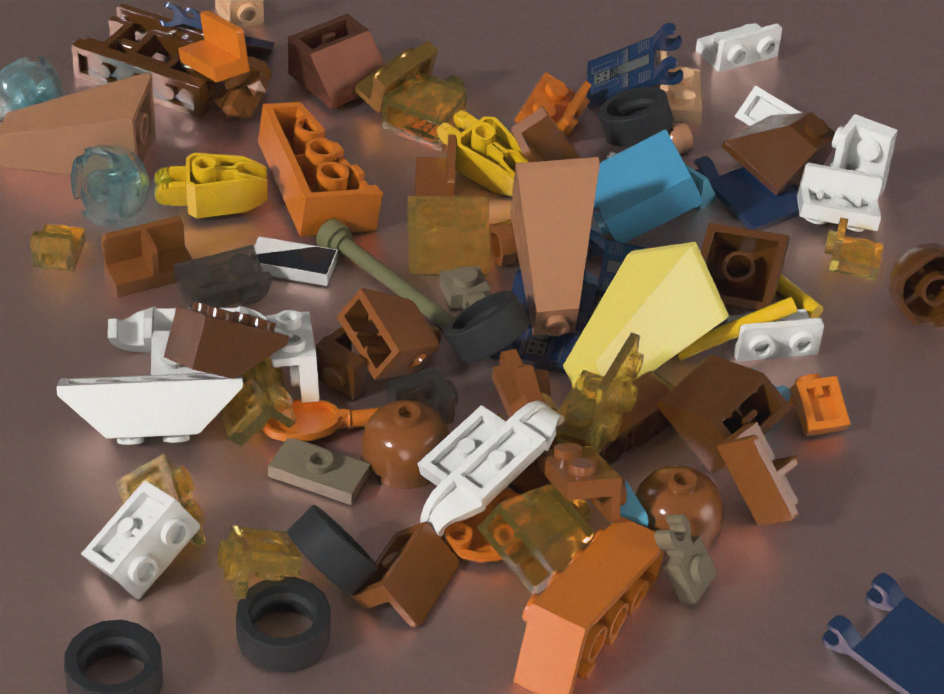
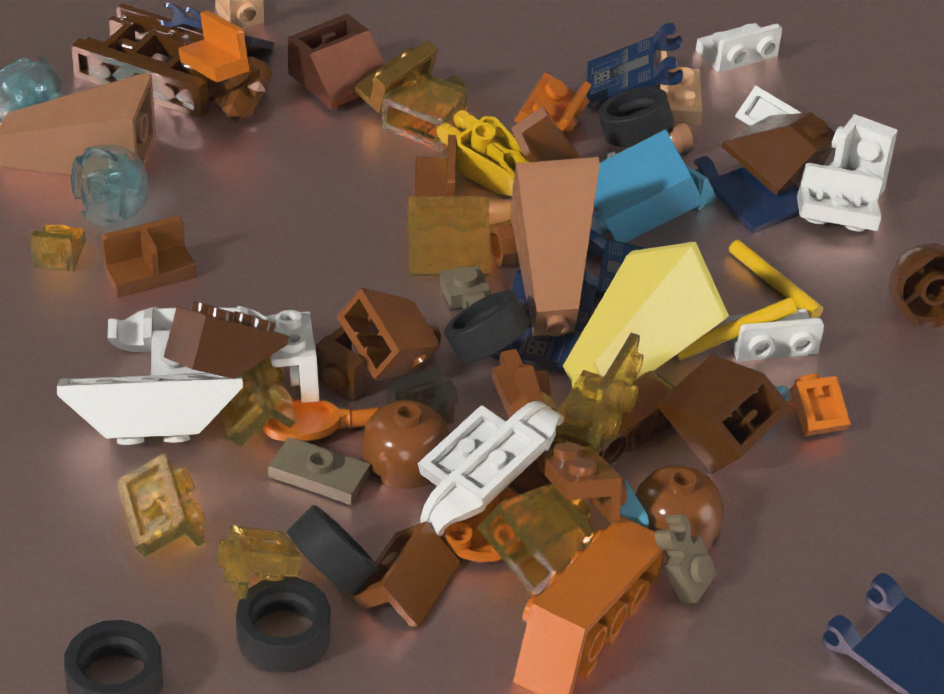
(142, 539): white bracket -> none
(213, 185): yellow hinge -> none
(223, 279): clear smoke bracket -> none
(296, 260): tile -> none
(313, 172): orange wedge -> none
(338, 236): olive piece -> none
(744, 264): reddish brown slope -> none
(760, 475): dark orange panel -> none
(853, 255): clear yellow bracket -> none

